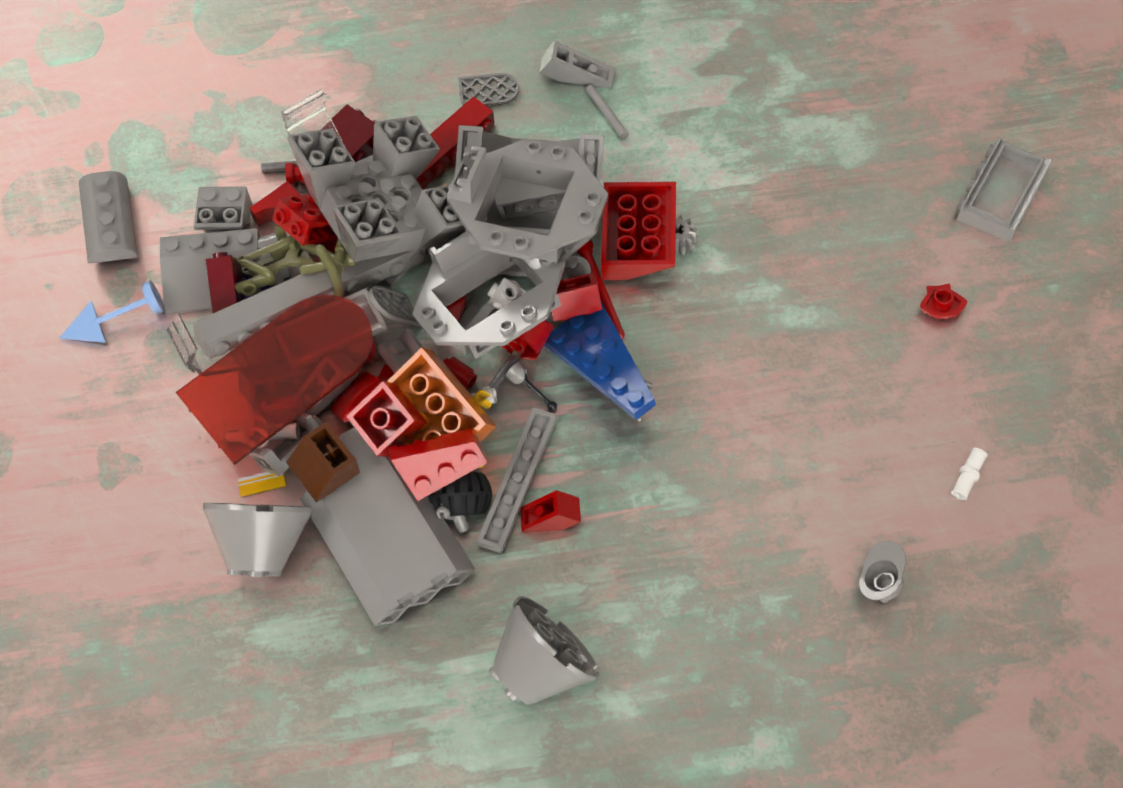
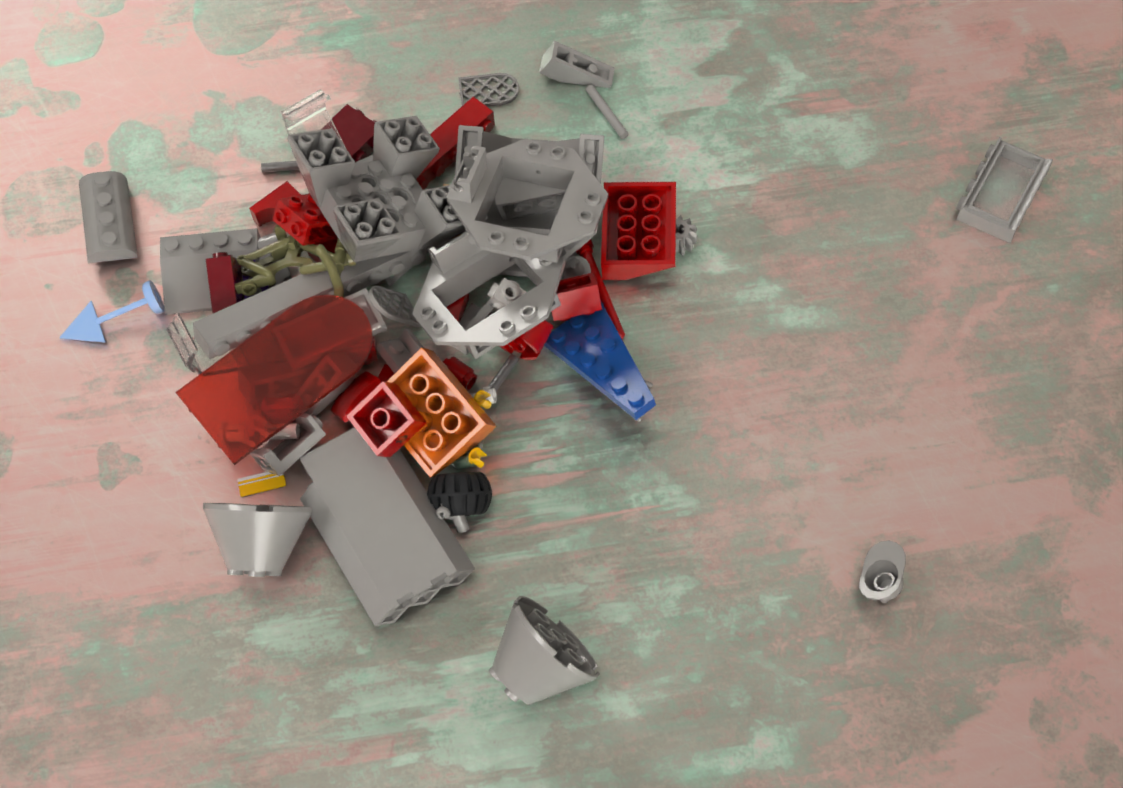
(222, 208): light grey slope -> none
(293, 174): red wheel -> none
(322, 462): reddish brown slope -> none
(438, 461): wedge -> none
(517, 480): light grey plate -> none
(518, 374): hinge -> none
(551, 513): red slope -> none
(942, 302): red animal -> none
(969, 473): white pin -> none

